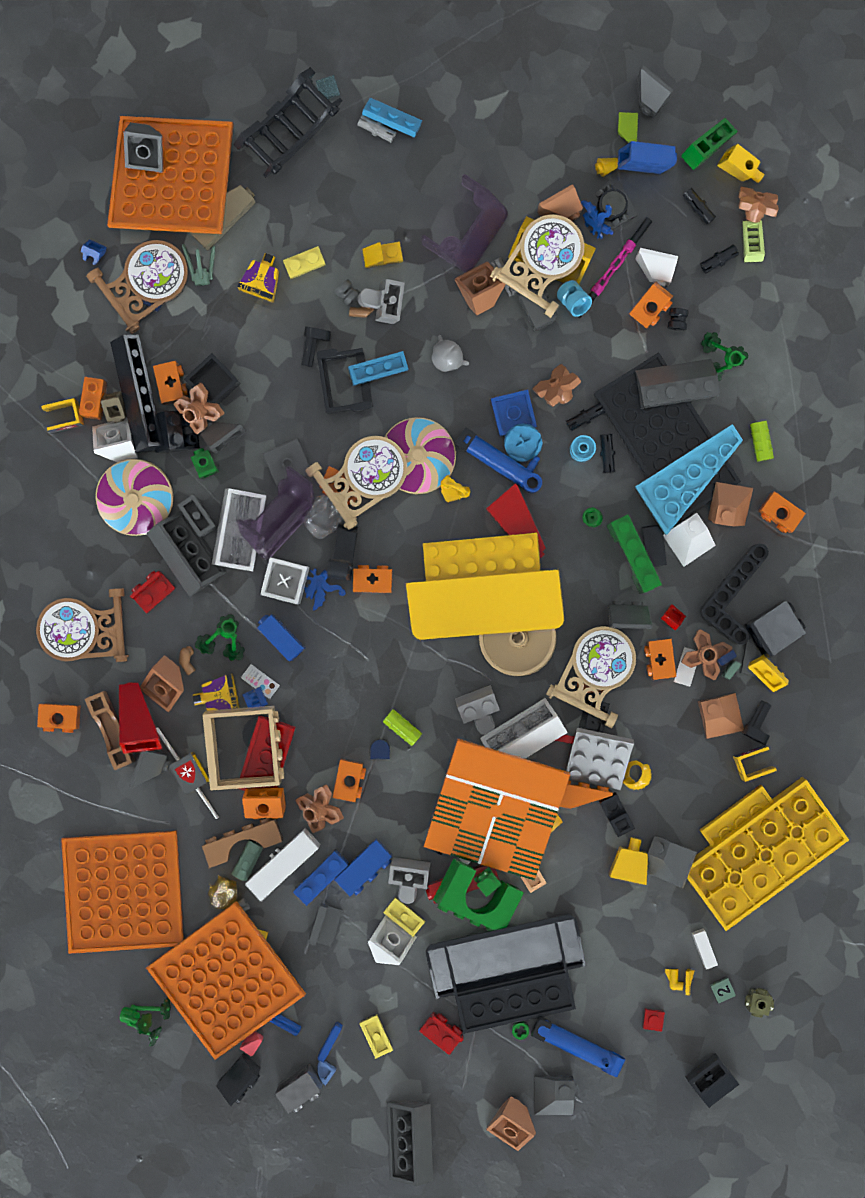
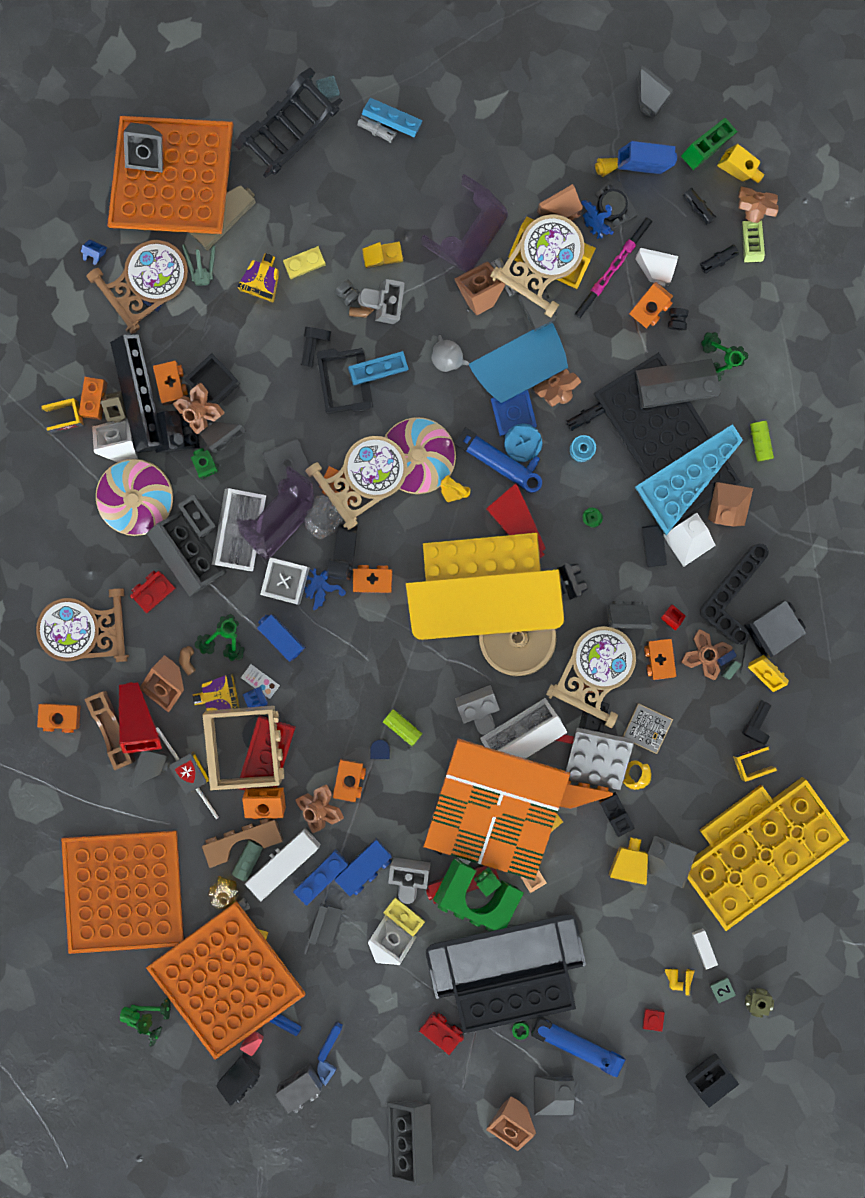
(376, 1036): light yellow plate -> none
(521, 363): none -> dark azure sticker
(568, 581): none -> black hips
(574, 298): medium azure wheel -> none
(607, 453): black pin -> none
(625, 534): green arch -> none
(628, 126): lime tile -> none
(647, 728): none -> light grey tile
(684, 673): white sticker -> none
(720, 715): nougat slope -> none
(792, 517): orange brick -> none

